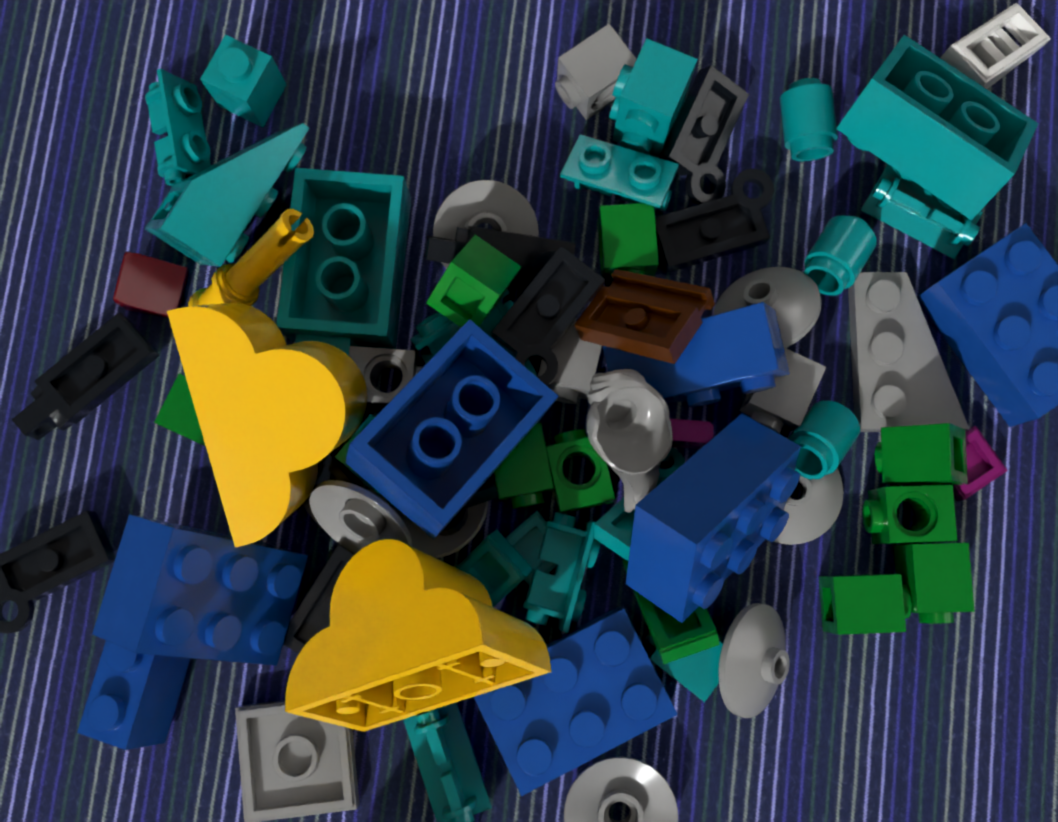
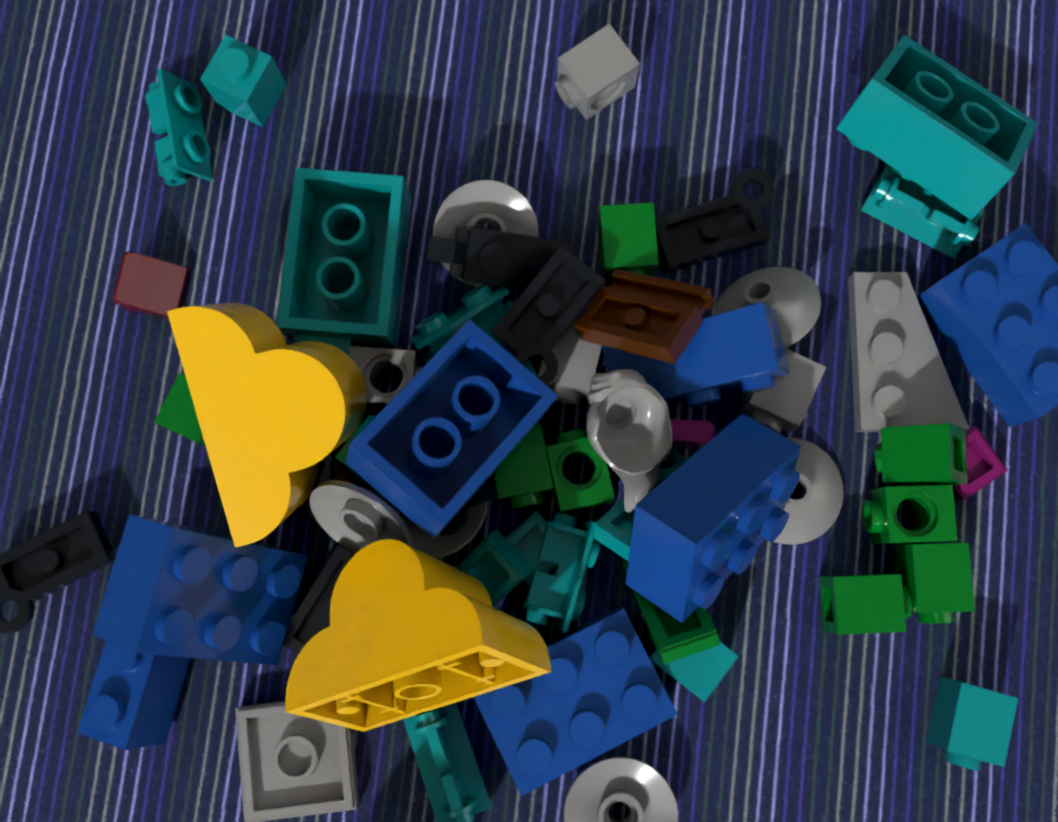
(86, 377): black hinge -> none
(213, 207): teal slope -> none
(242, 279): yellow pin -> none
(473, 283): green brick -> none
(620, 172): teal hinge -> none
(650, 97): teal brick -> none
(704, 131): black hinge -> none
(753, 660): light grey dish -> none
(808, 119): teal brick -> none
(824, 438): teal brick -> none
(840, 254): teal brick -> none
(971, 724): none -> teal brick
(994, 49): white slope -> none

